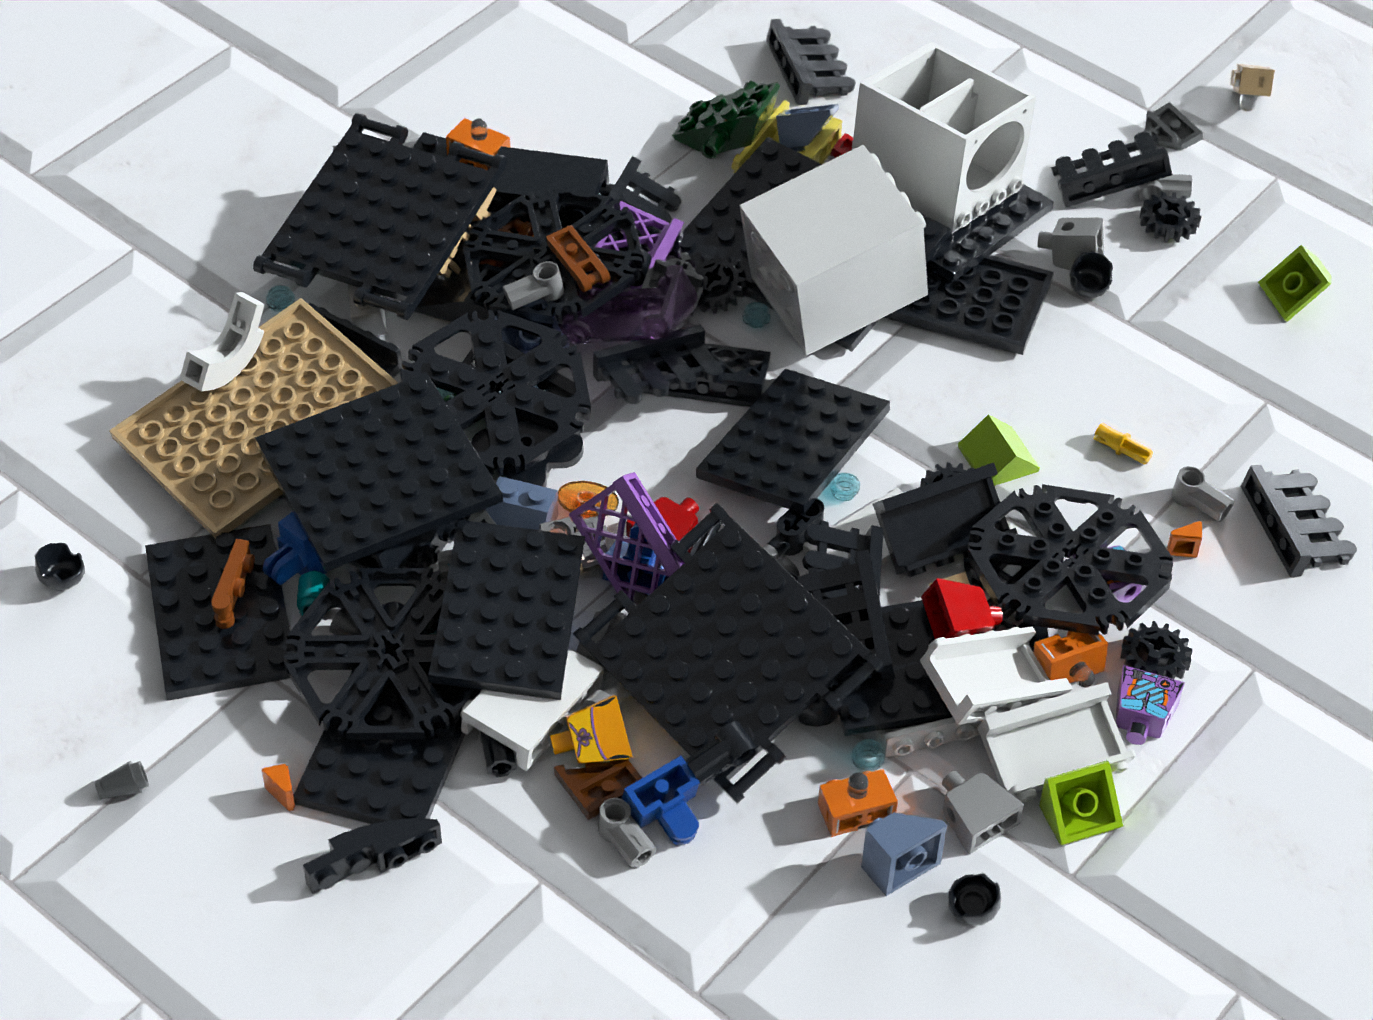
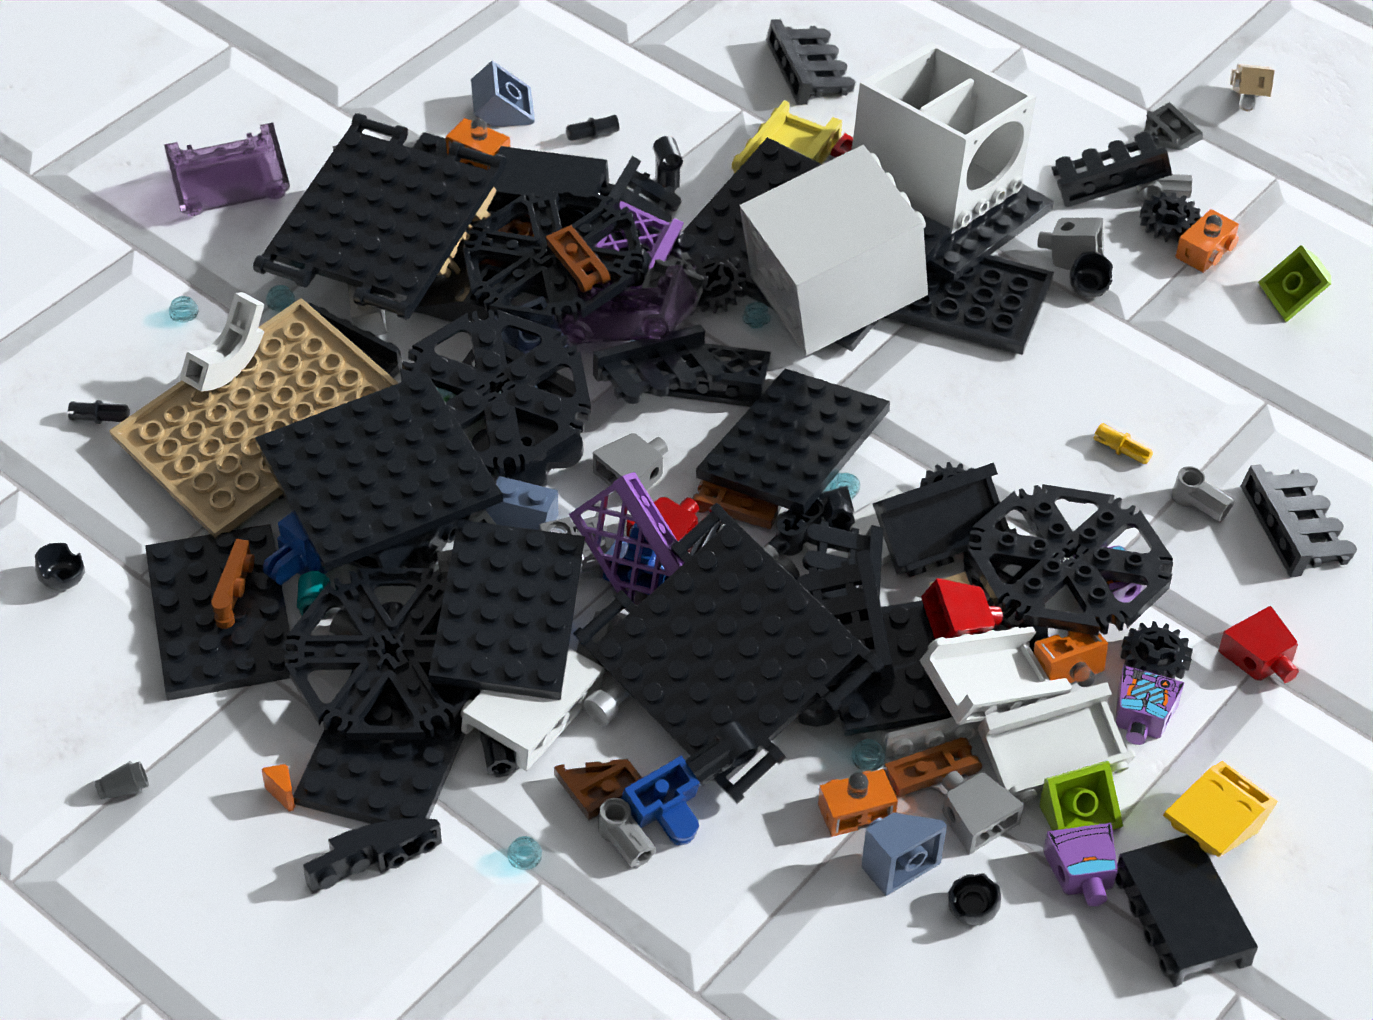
(98, 411): none -> black axle
(183, 309): none -> clear light blue plate
(227, 172): none -> clear purple windscreen
(501, 97): none -> sand blue slope
(524, 853): none -> clear light blue plate
(543, 284): light grey piece -> none
(579, 492): clear orange dish -> none
(592, 128): none -> black axle
(595, 733): light orange torso -> none
(628, 456): none -> light grey torso
(667, 162): none -> black piece
(727, 120): dark green slope -> none
(736, 504): none -> dark orange plate
(802, 125): sand blue slope -> none
(838, 508): none -> black piece
(931, 766): none -> dark orange plate
(1000, 444): lime slope -> none
(1083, 860): none -> medium lavender torso
(1184, 908): none -> black panel
(1186, 540): orange slope -> none
(1207, 241): none -> orange piece
(1221, 810): none -> yellow slope
(1261, 646): none -> red torso

